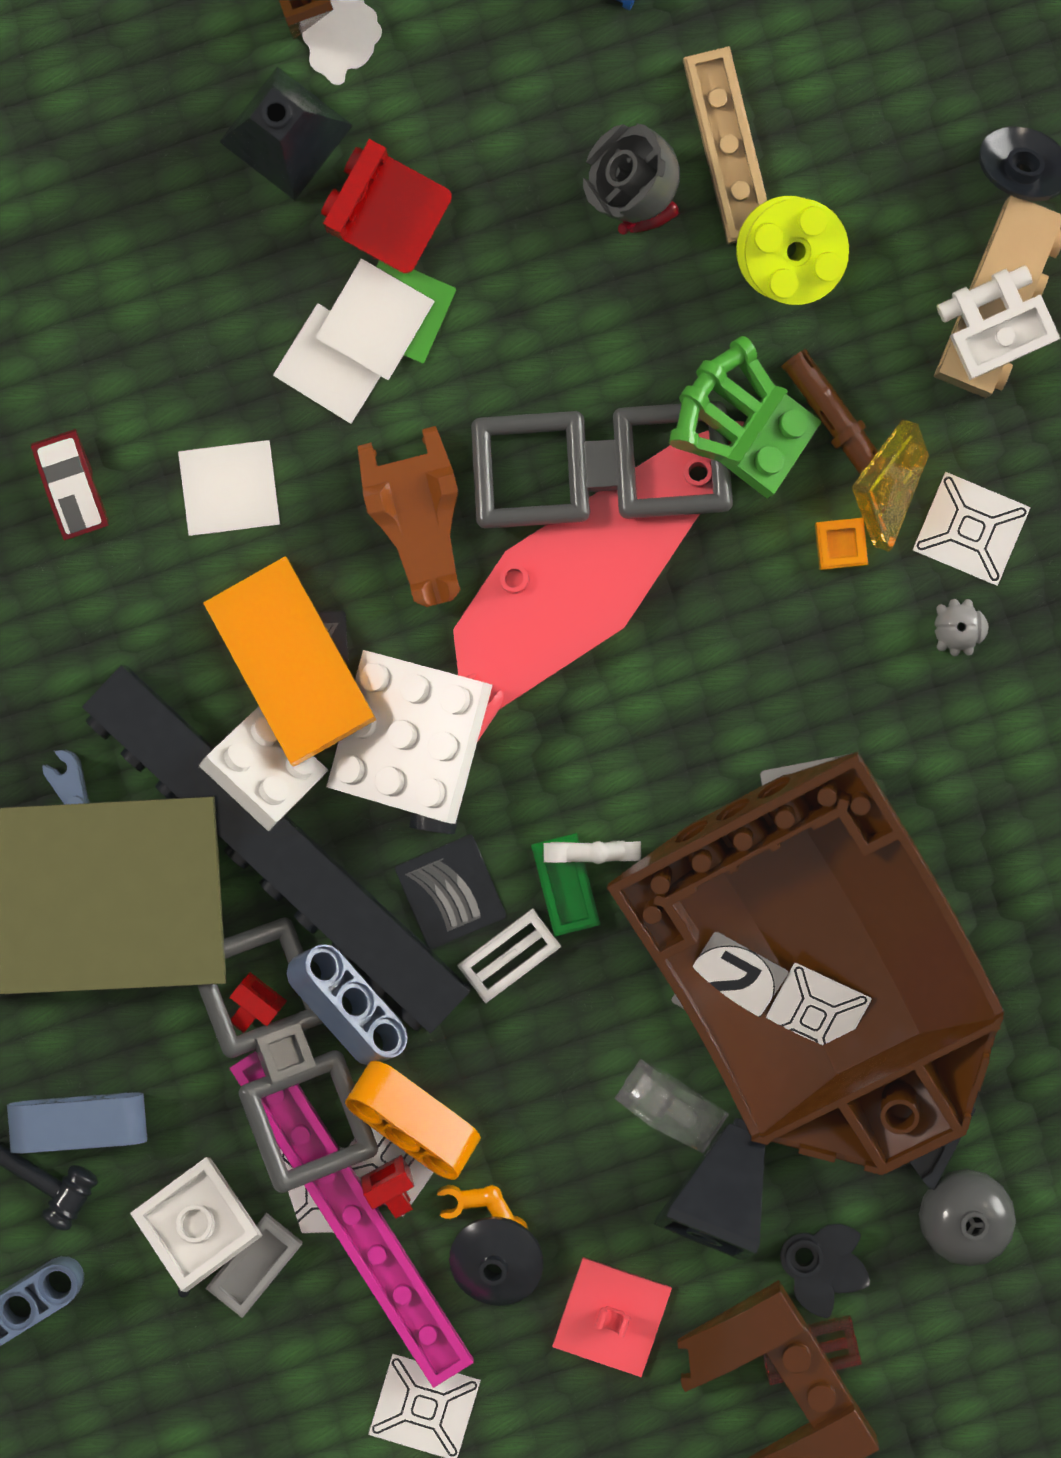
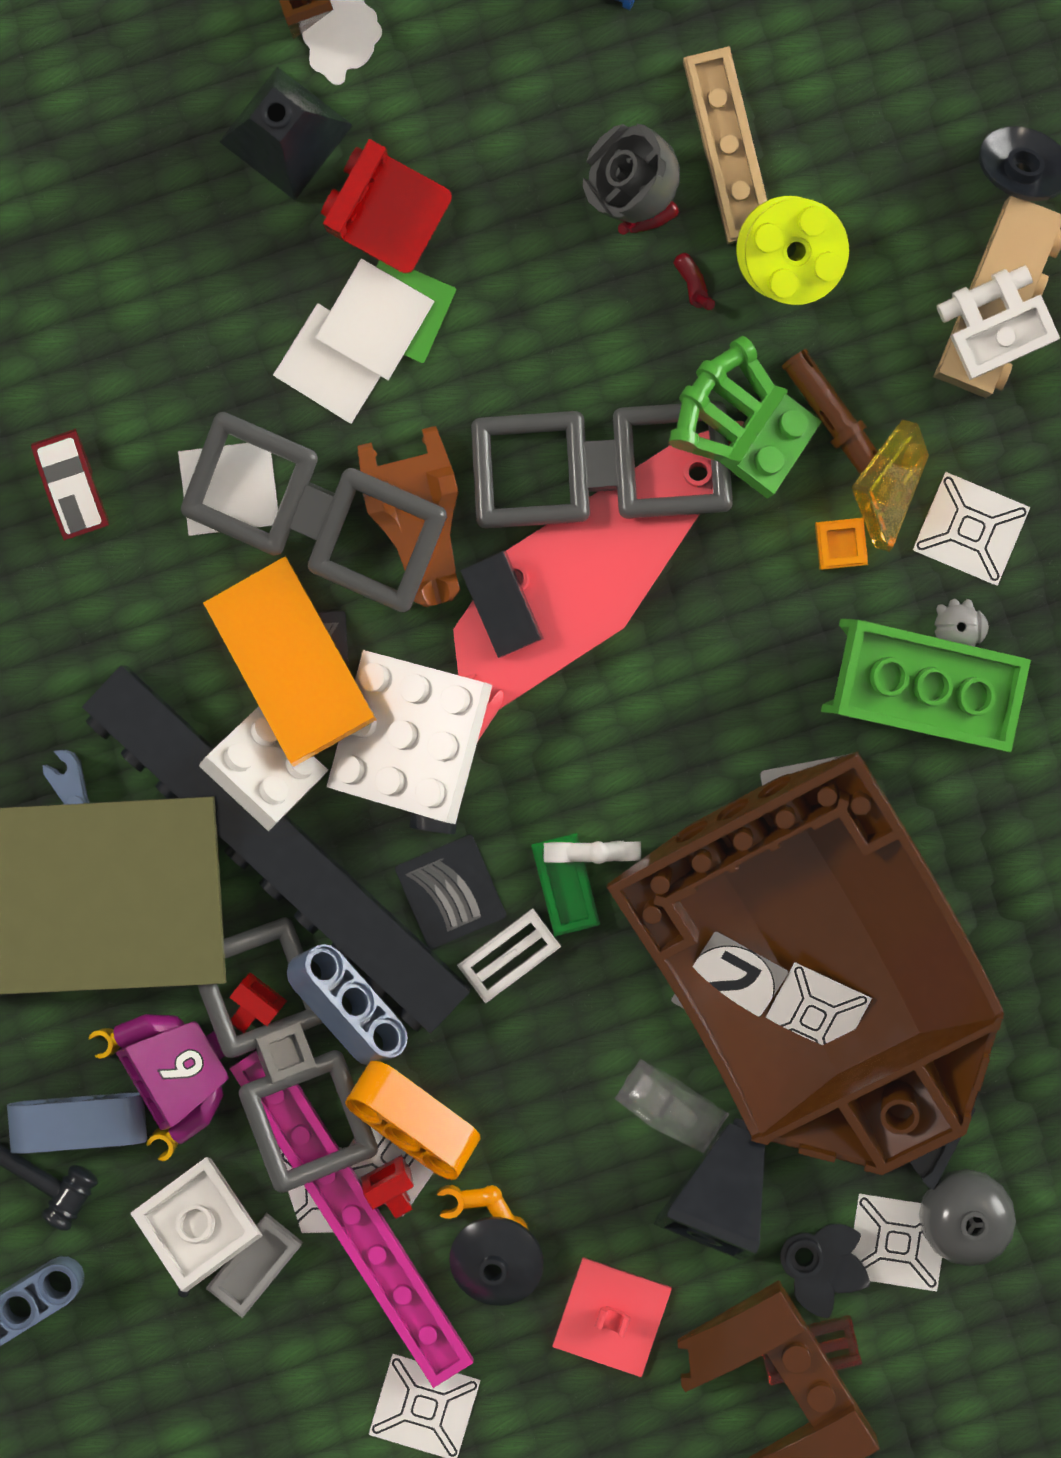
(173, 1071): none -> magenta torso
(313, 511): none -> dark grey bar
(502, 604): none -> black tile
(695, 281): none -> dark red piece
(894, 1243): none -> white sticker
(929, 685): none -> bright green plate

